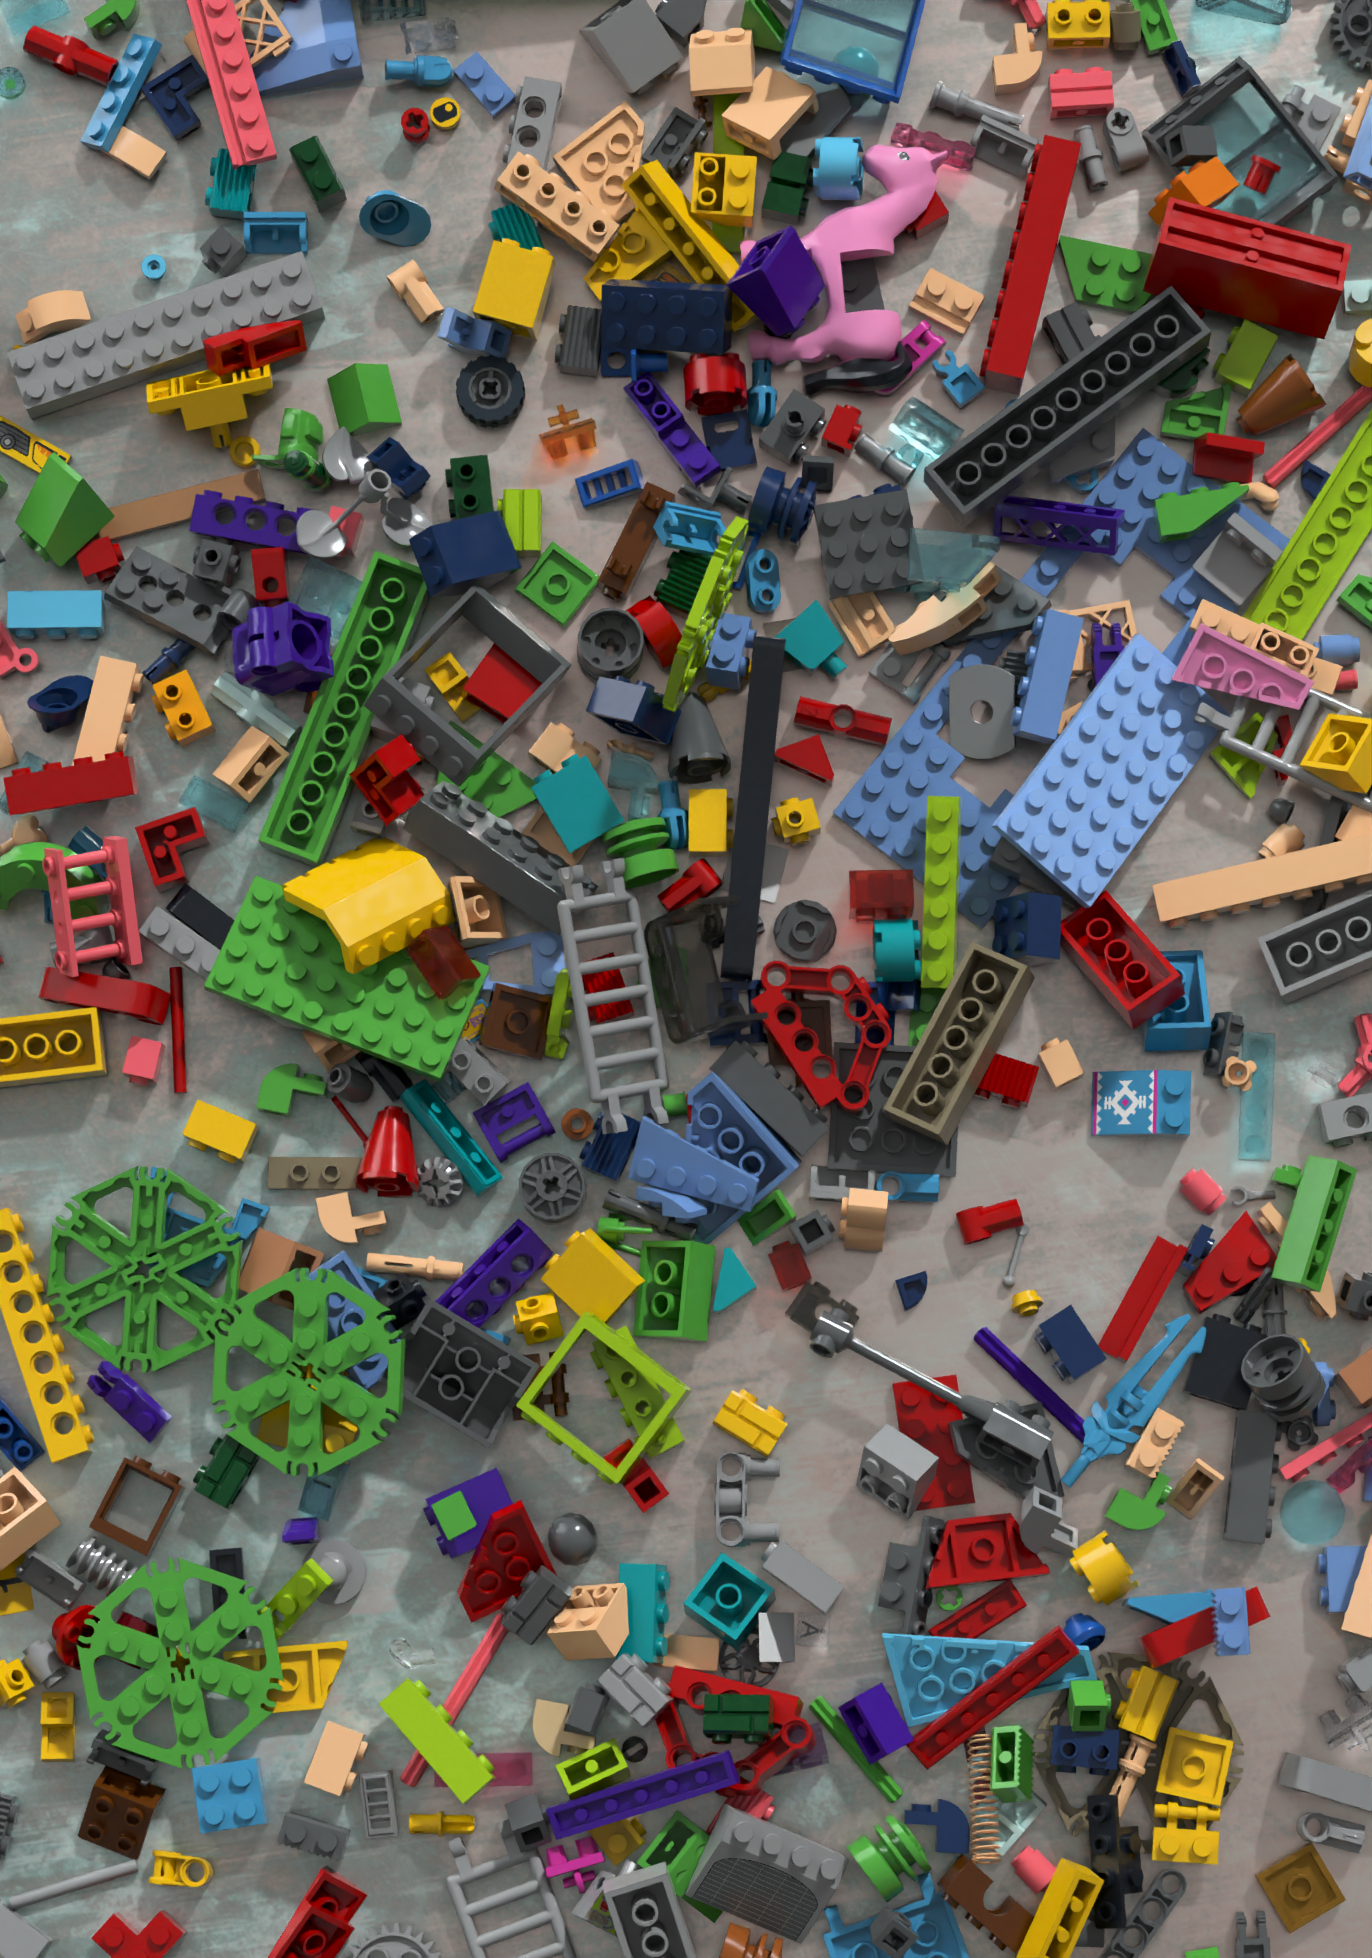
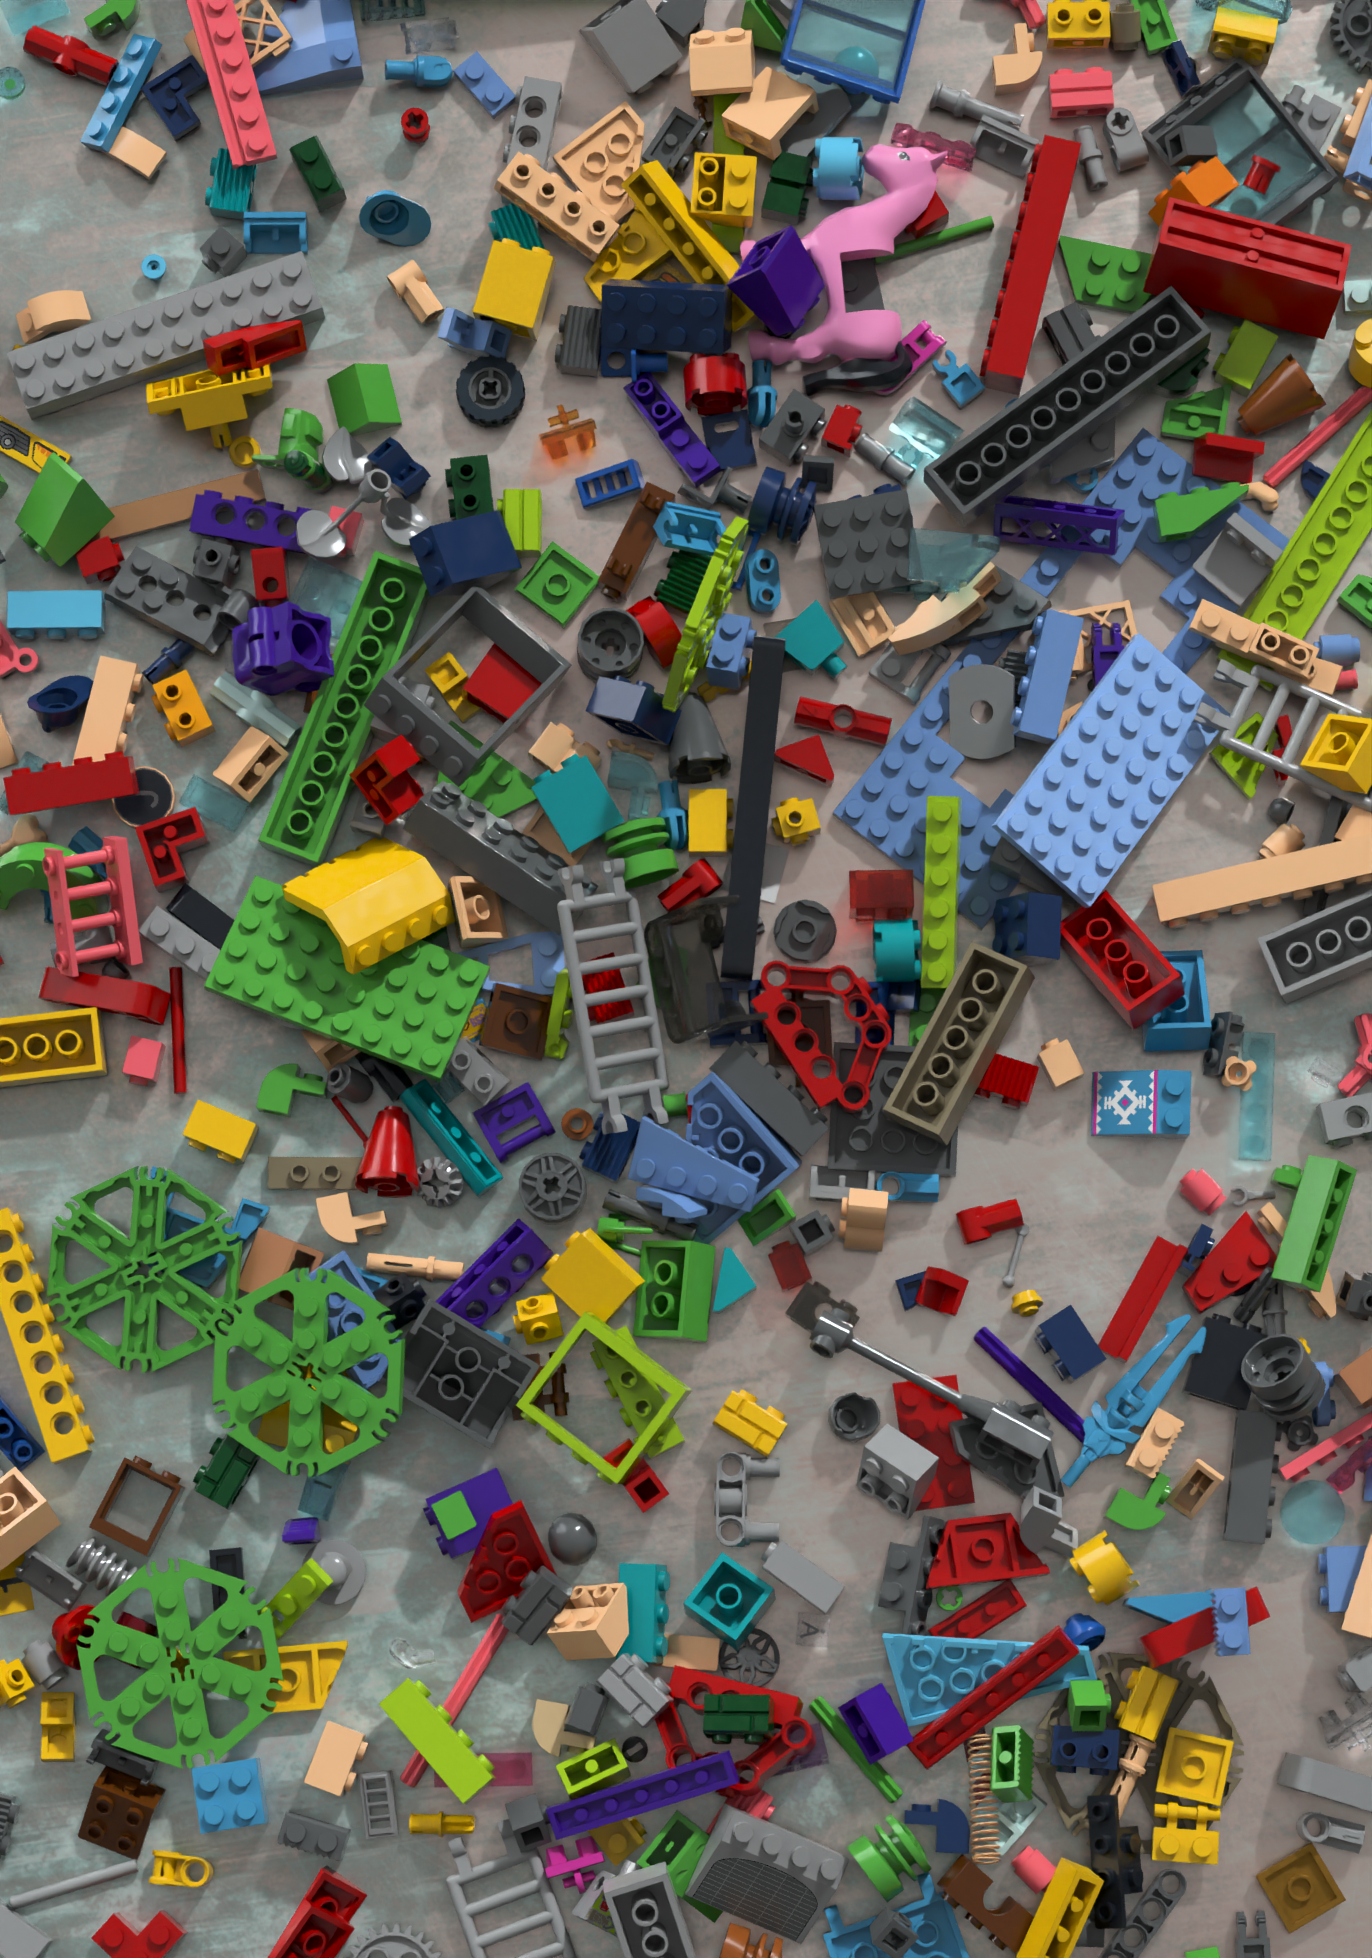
(129, 1401): dark purple hinge -> none
(153, 802): none -> black tile
(442, 960): clear red panel -> none
(445, 113): yellow tile -> none
(776, 1637): white sticker -> none
(853, 1417): none -> dark grey hair
(938, 238): none -> bright green bar
(941, 1291): none -> red panel
(946, 302): light nougat plate -> none
(1233, 668): bright pink wing -> none
(1242, 35): none -> yellow slope

